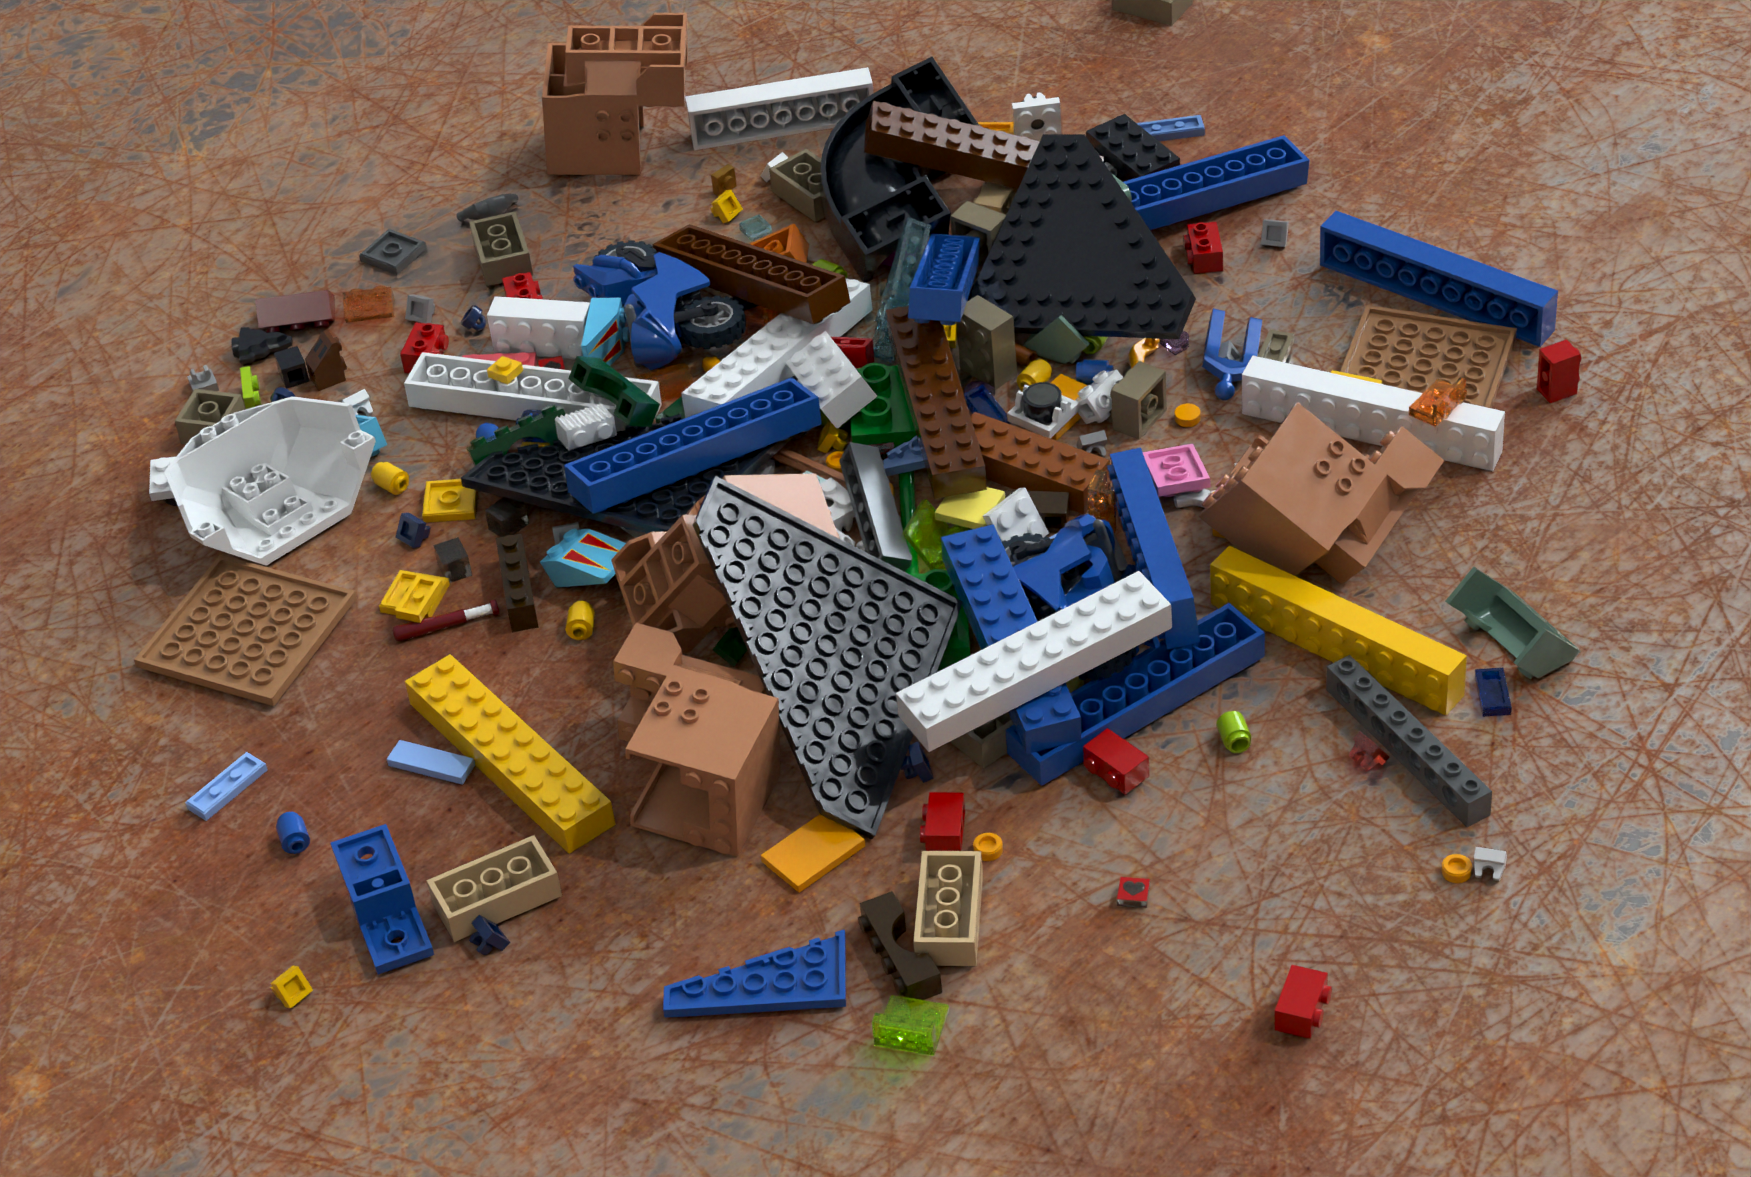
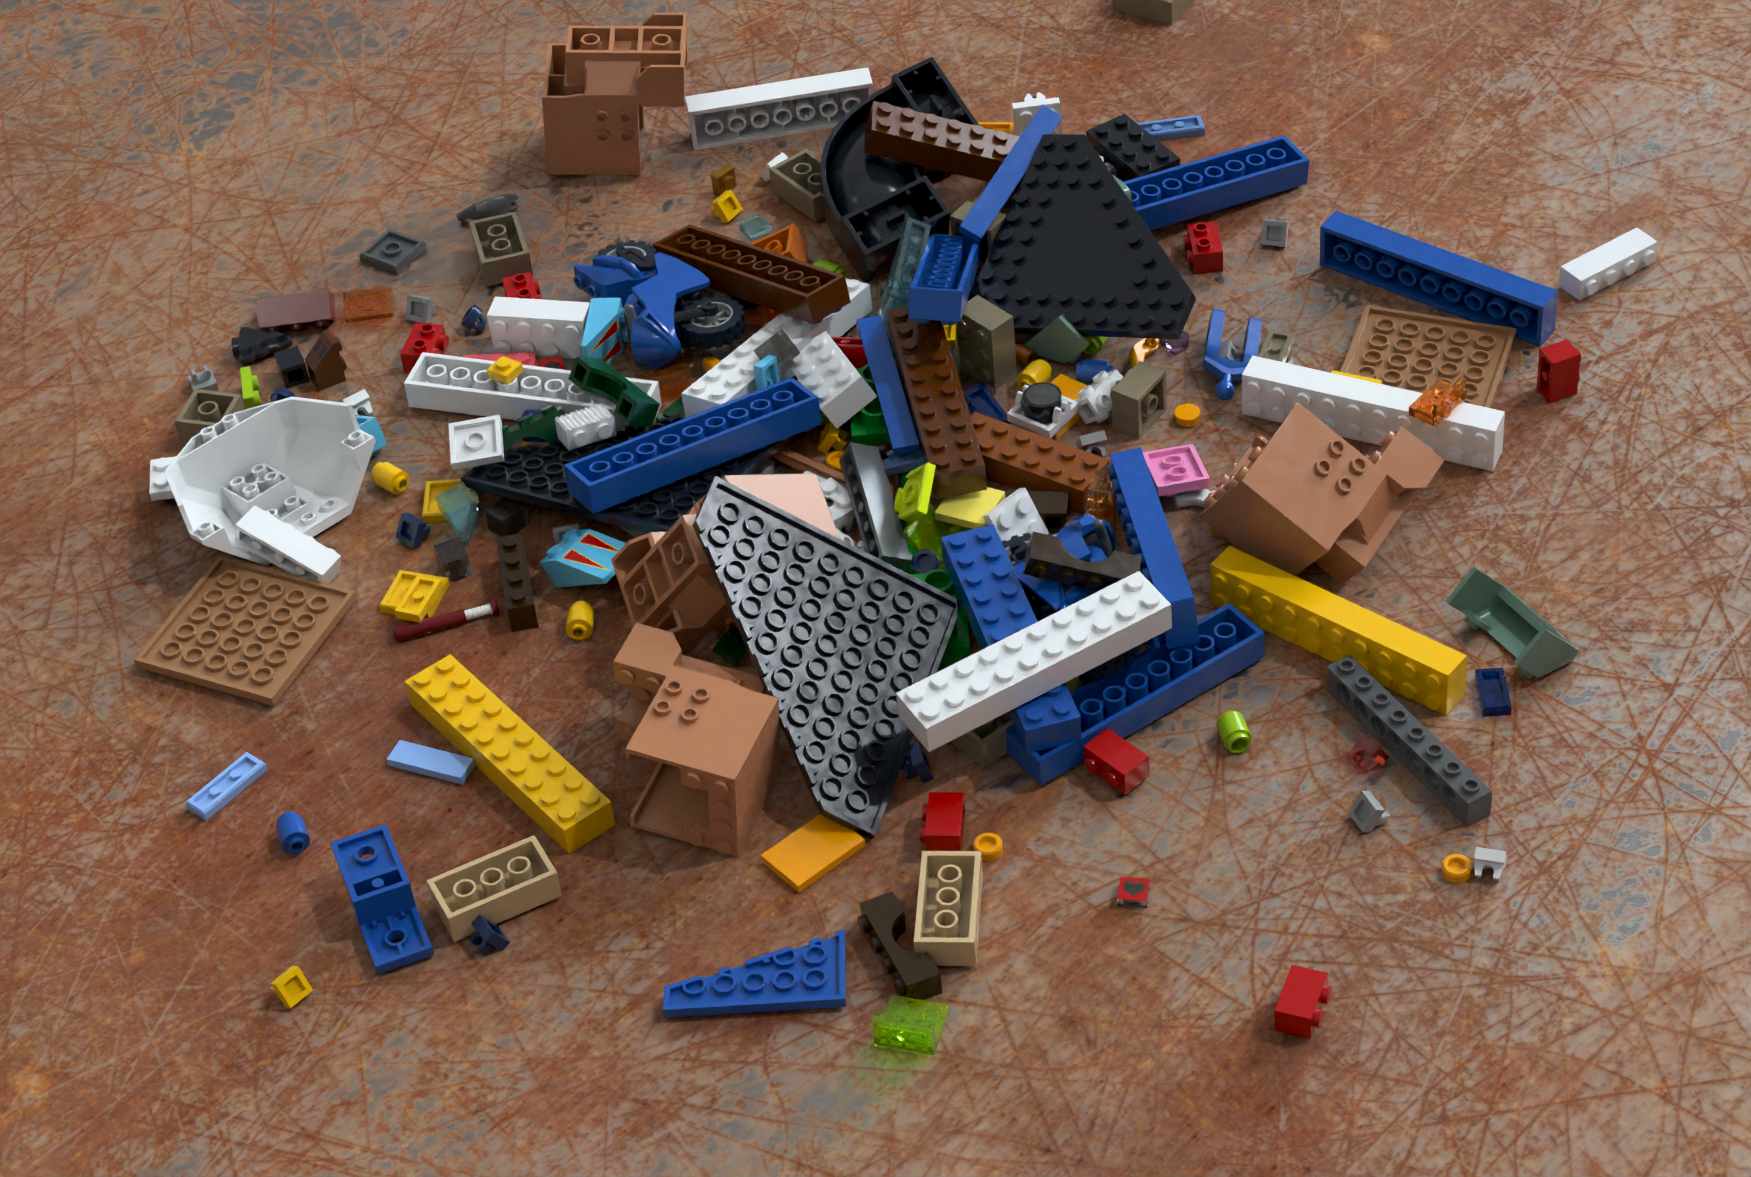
(286, 546): none -> white brick
(460, 510): none -> clear light blue slope
(476, 442): none -> white plate
(766, 372): none -> medium azure plate
(779, 346): none -> clear smoke brick
(887, 385): none -> blue tile
(914, 498): none -> neon yellow tile
(924, 561): none -> dark blue tile
(1008, 175): none -> blue tile
(1051, 561): none -> dark brown arch
(1368, 812): none -> light grey tile
(1608, 264): none -> white brick

